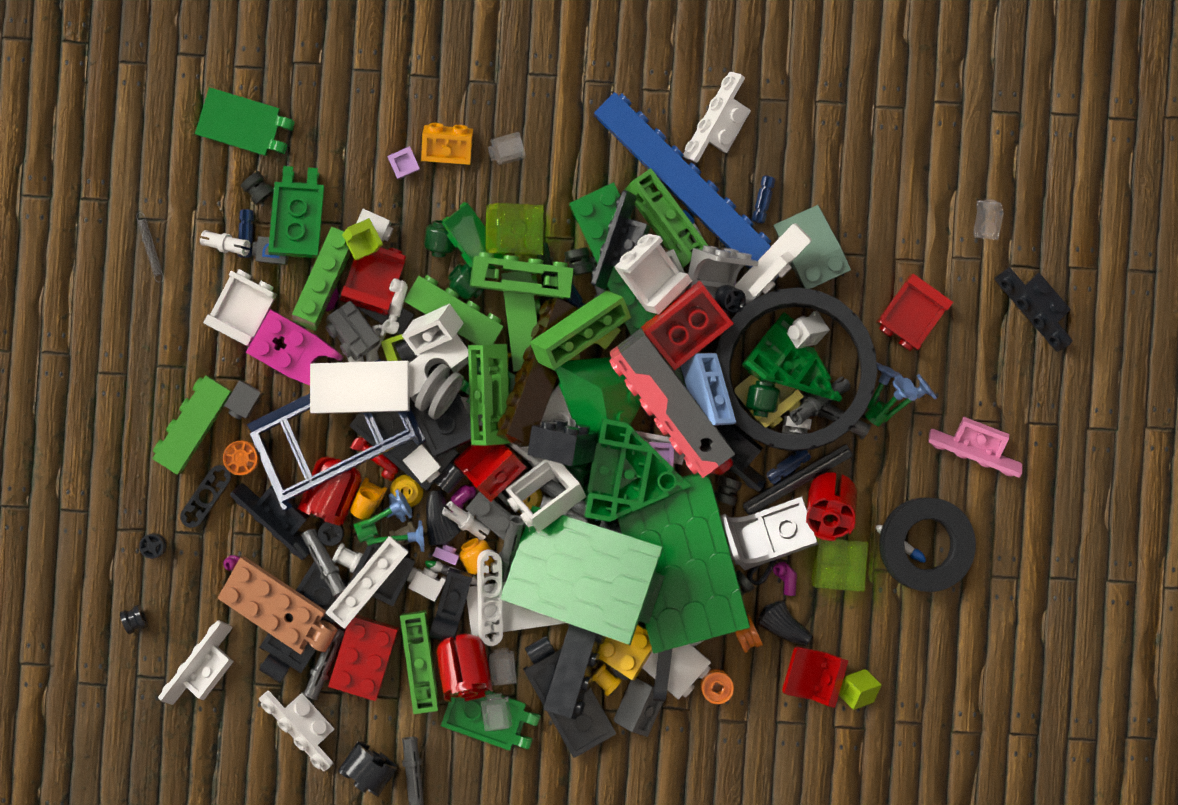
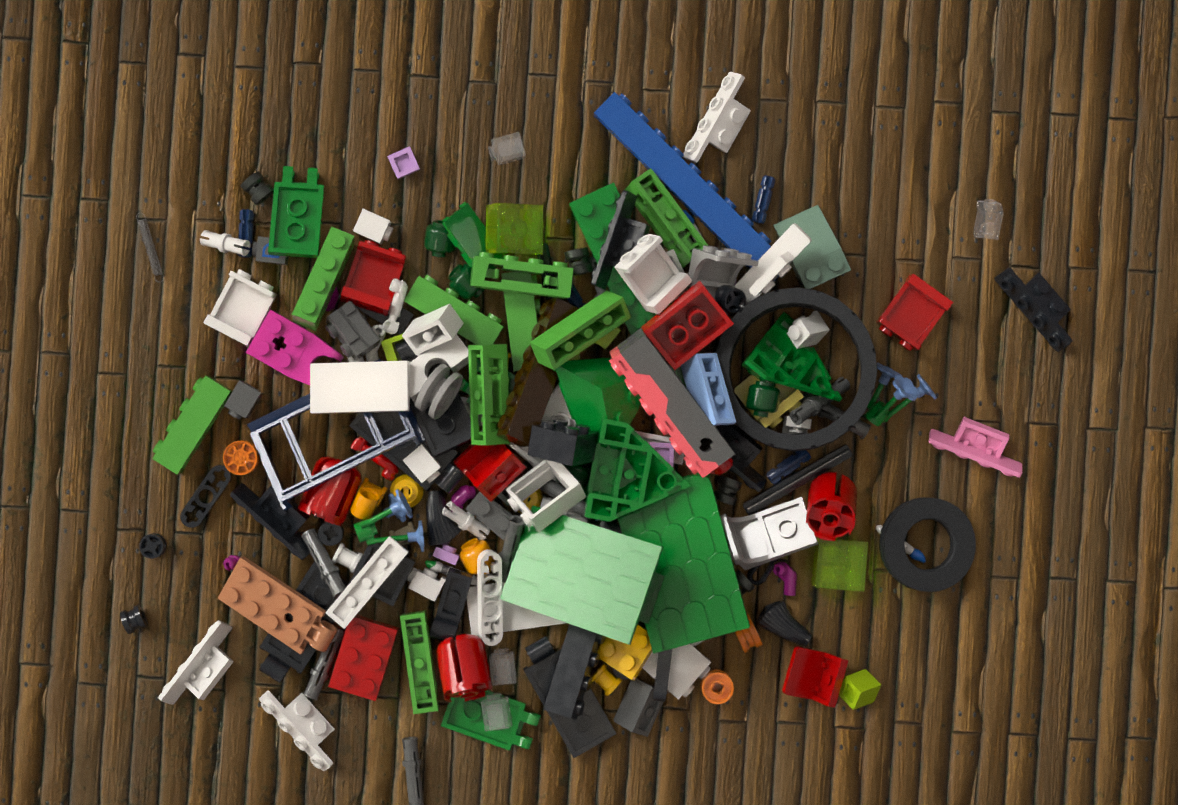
(242, 123): green tile -> none
(362, 239): lime panel -> none
(368, 769): black brick -> none
(447, 144): light orange bracket -> none

